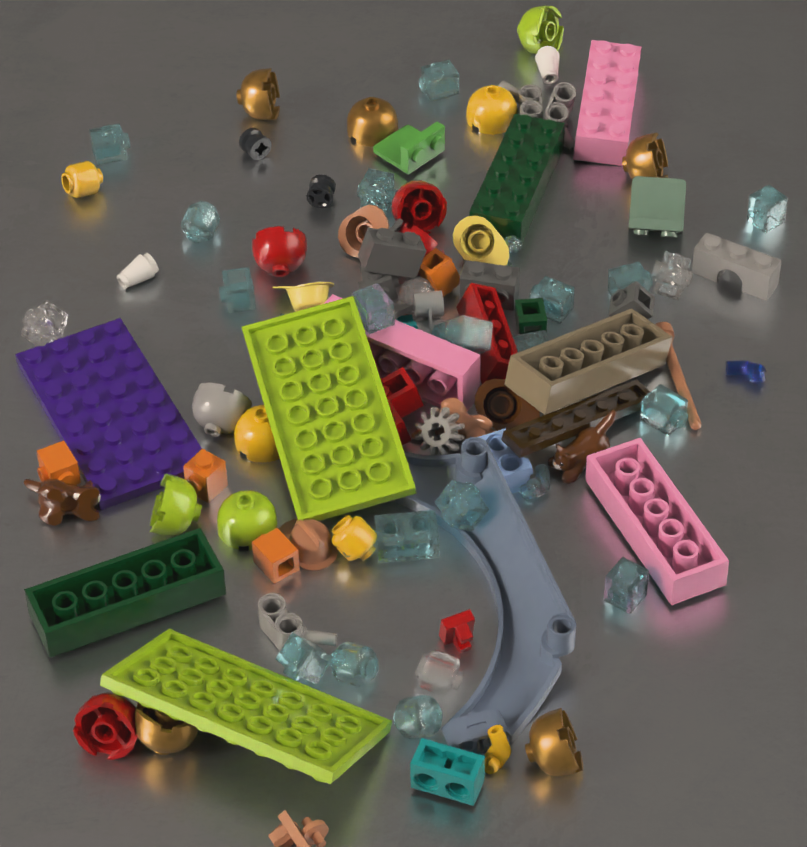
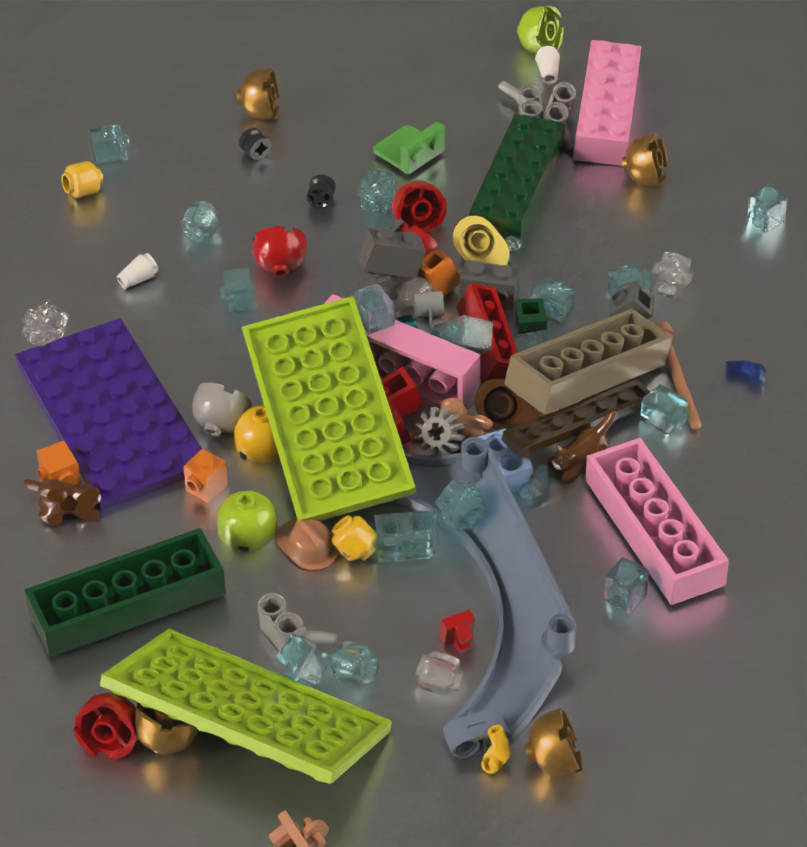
(174, 507): lime cylinder -> none
(275, 555): orange brick -> none
(308, 294): light yellow piece -> none
(355, 226): nougat piece -> none
(371, 121): pearl gold cylinder -> none
(418, 717): clear light blue head -> none
(439, 80): clear light blue brick -> none
(447, 771): teal brick -> none
(491, 109): yellow cylinder -> none
(657, 206): sand green bracket -> none
(757, 270): light grey arch -> none

